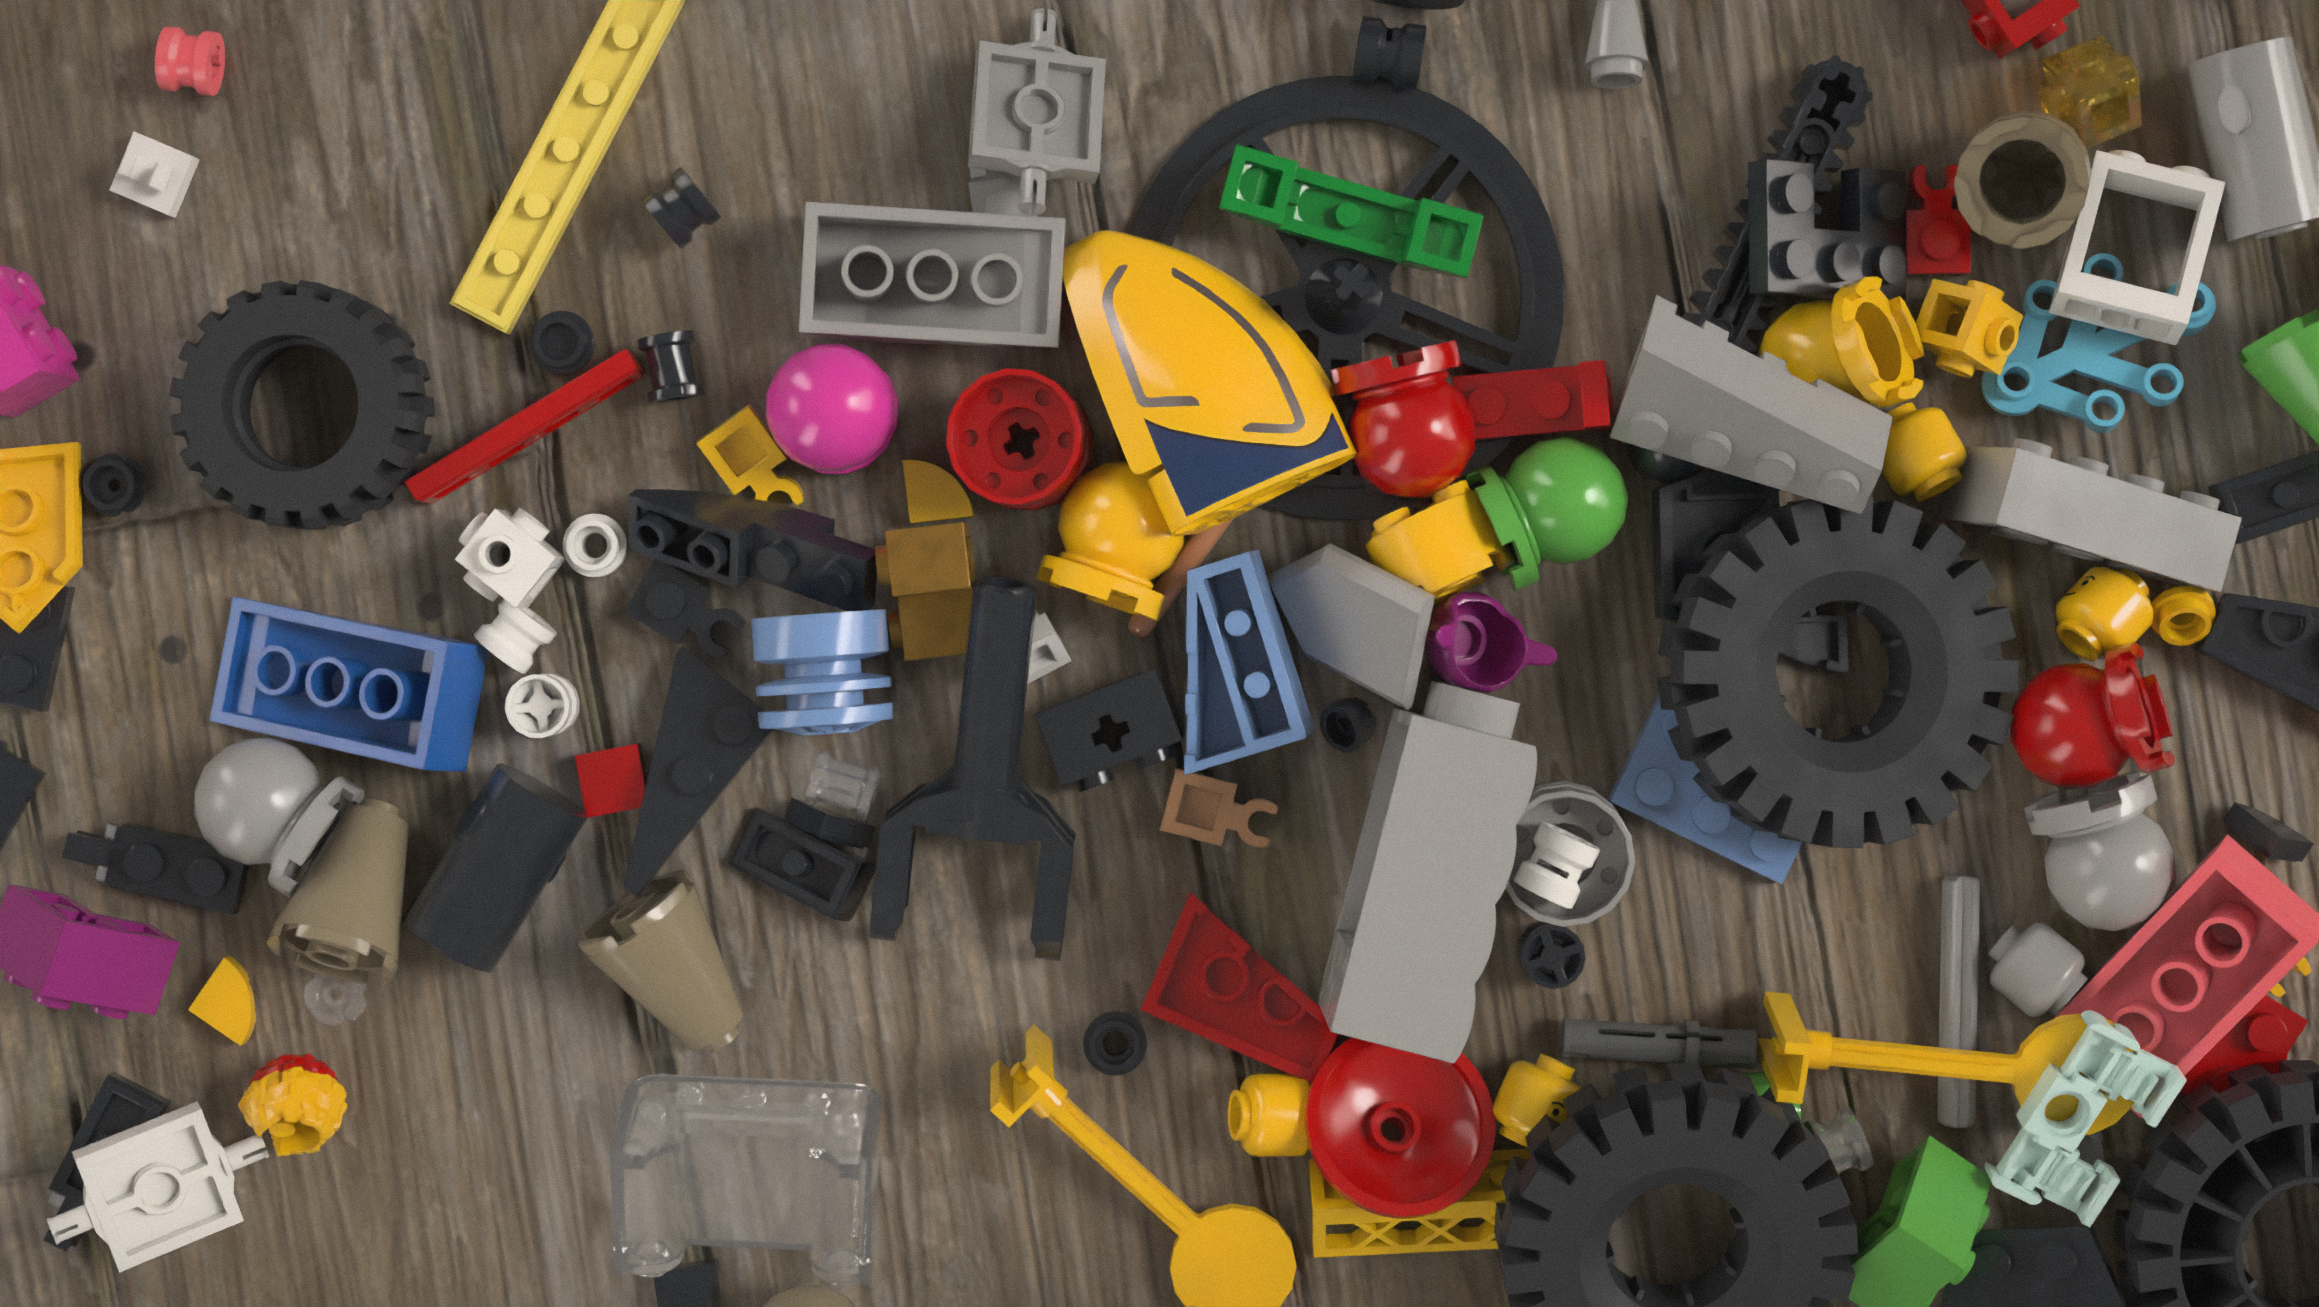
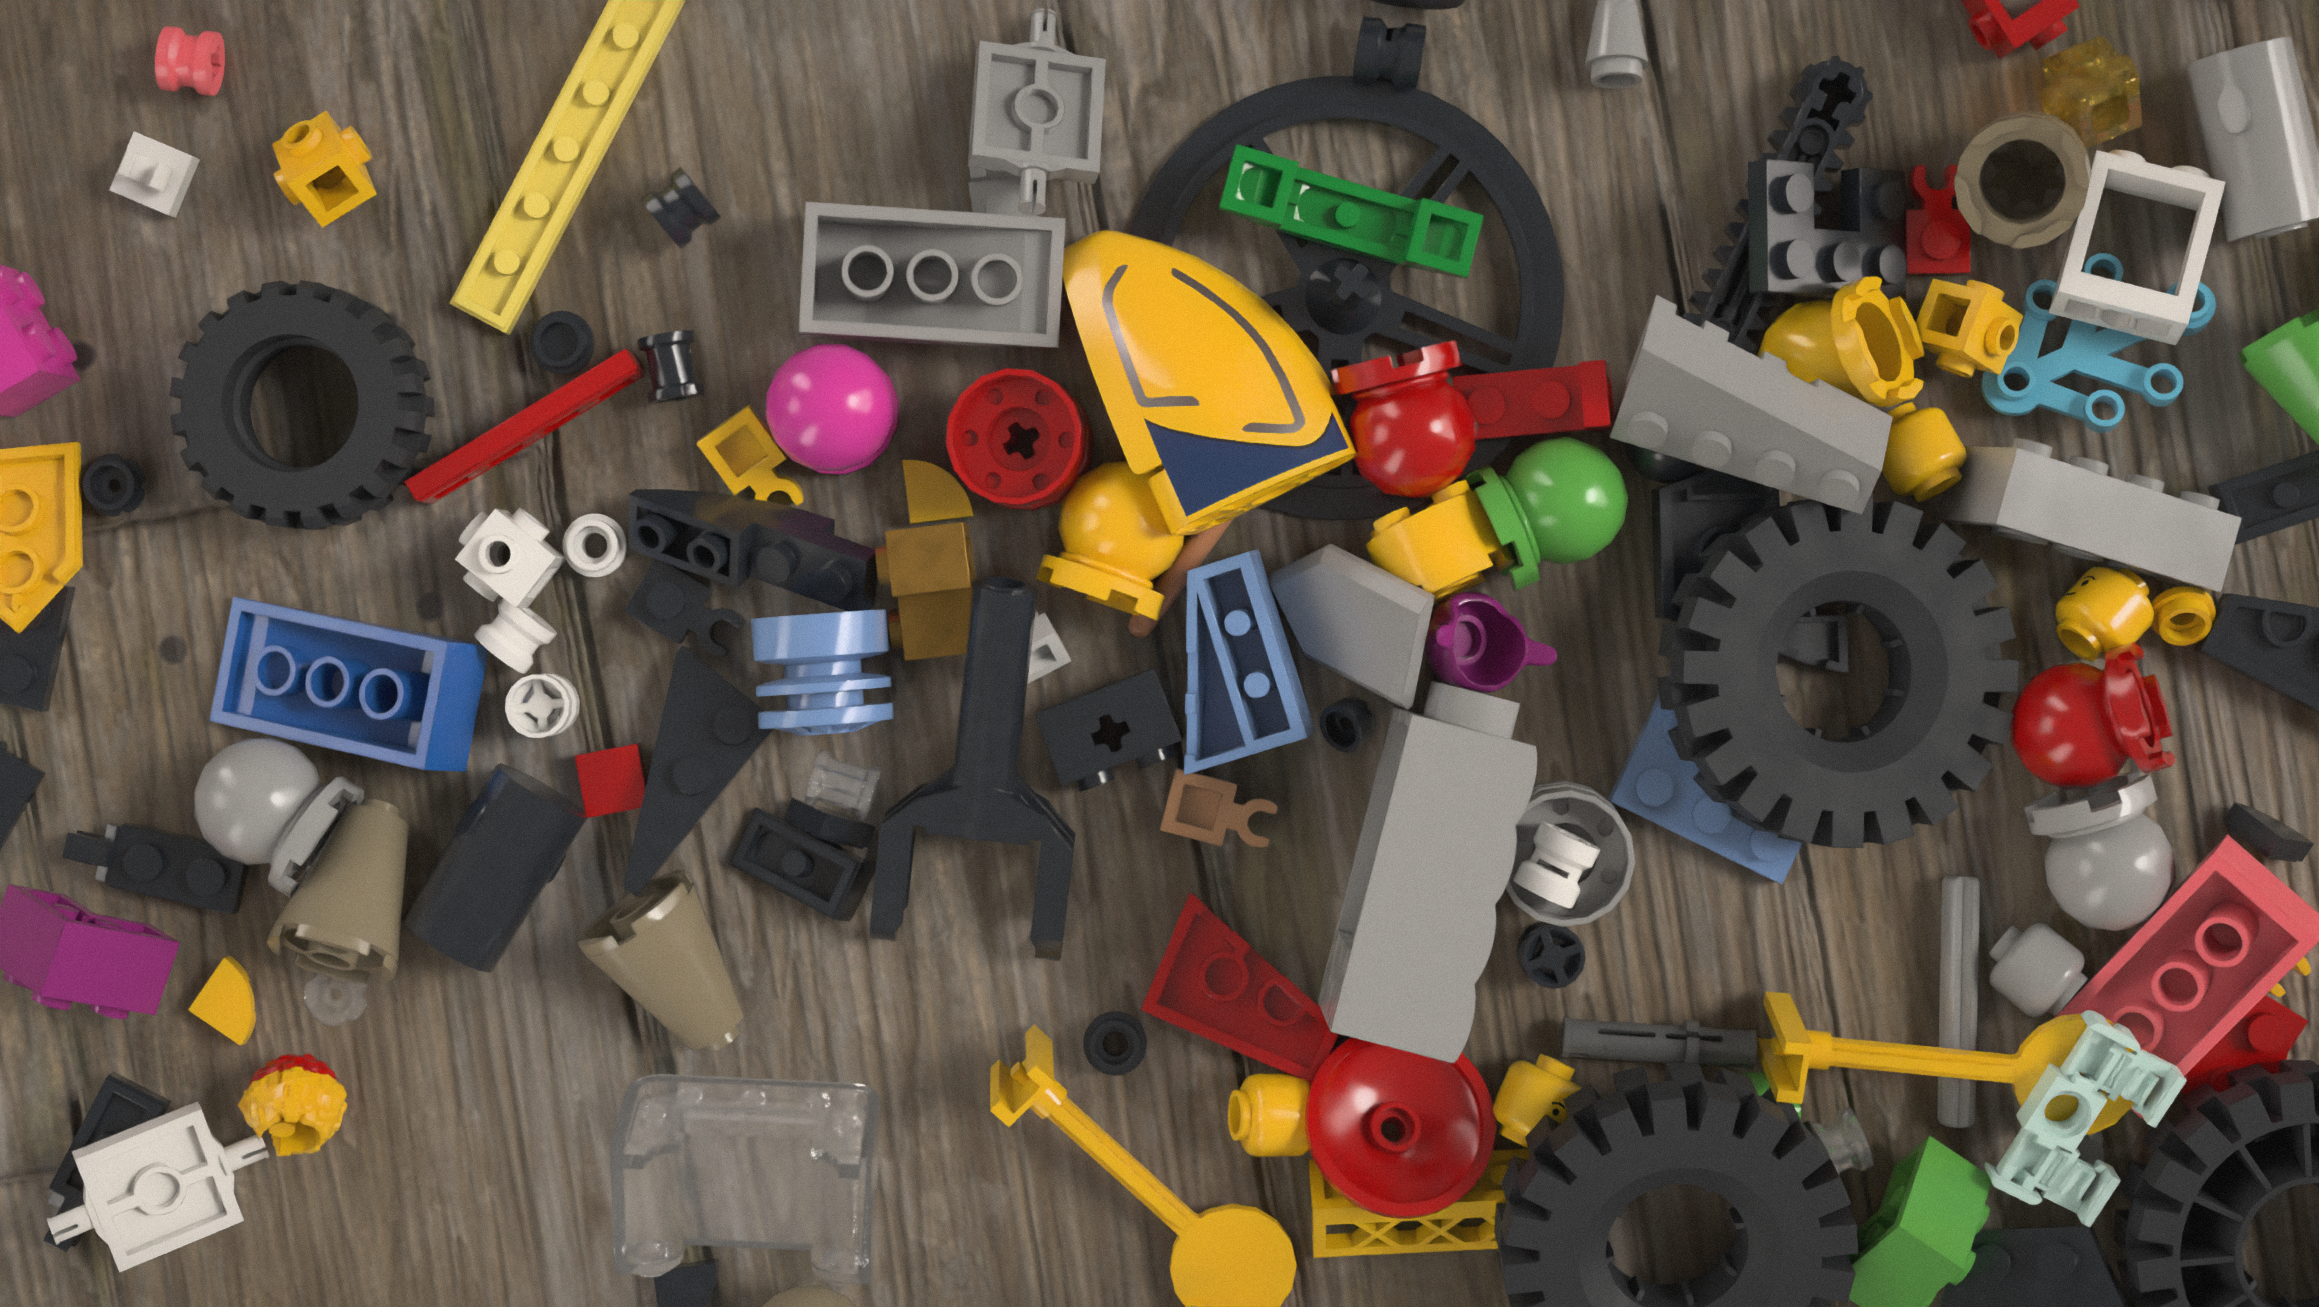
(323, 168): none -> yellow brick

